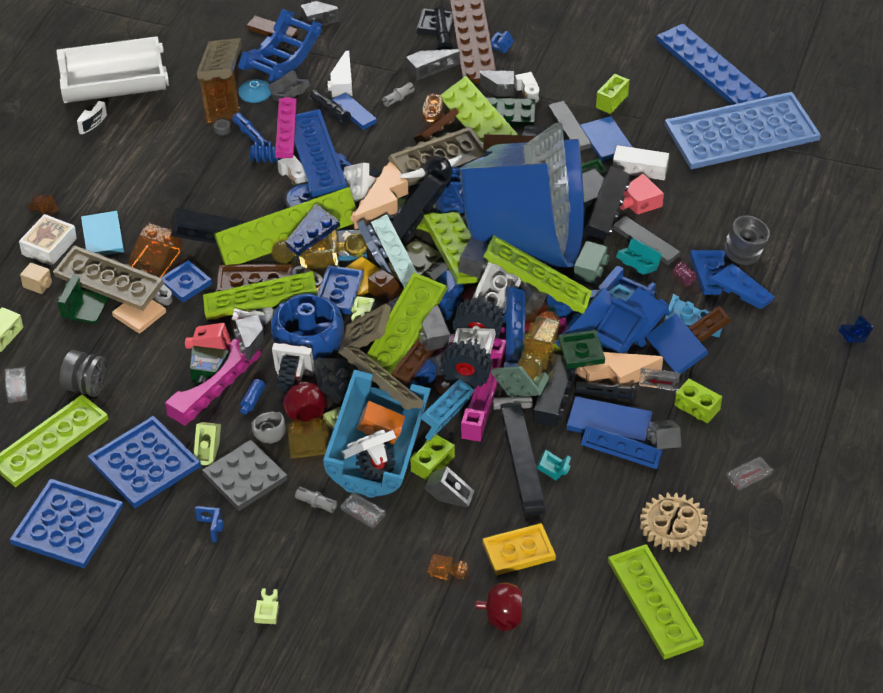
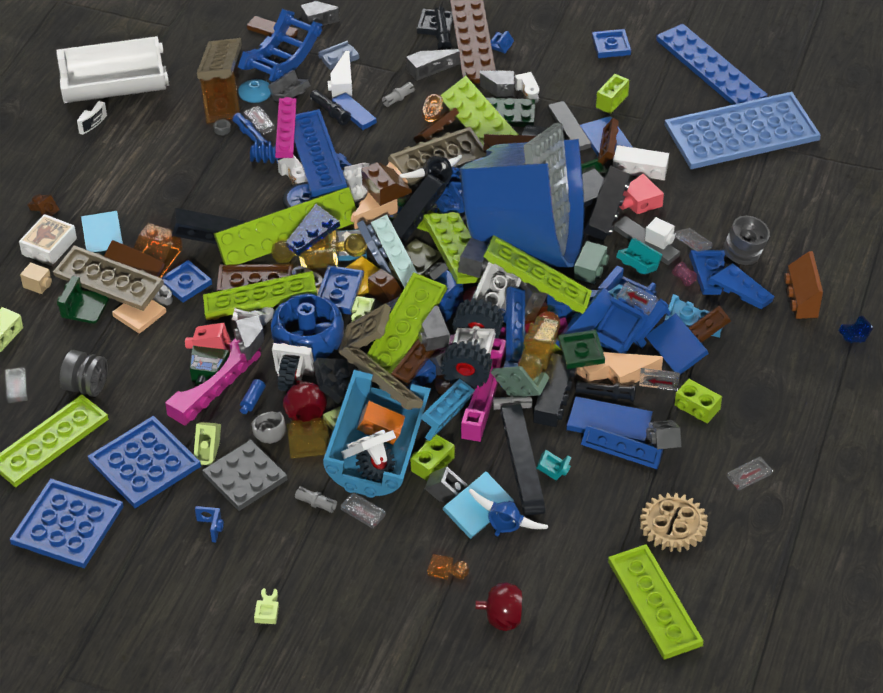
(134, 258): none -> reddish brown slope
(259, 120): none -> clear tile
(333, 54): none -> sand blue plate
(383, 183): none -> reddish brown slope
(467, 512): none -> medium azure tile
(505, 515): none -> blue helmet
(518, 549): yellow plate -> none
(608, 141): none -> reddish brown plate
(611, 43): none -> blue plate
(637, 297): none -> clear tile
(660, 233): none -> white brick
(693, 239): none -> clear tile
(804, 287): none -> dark orange slope

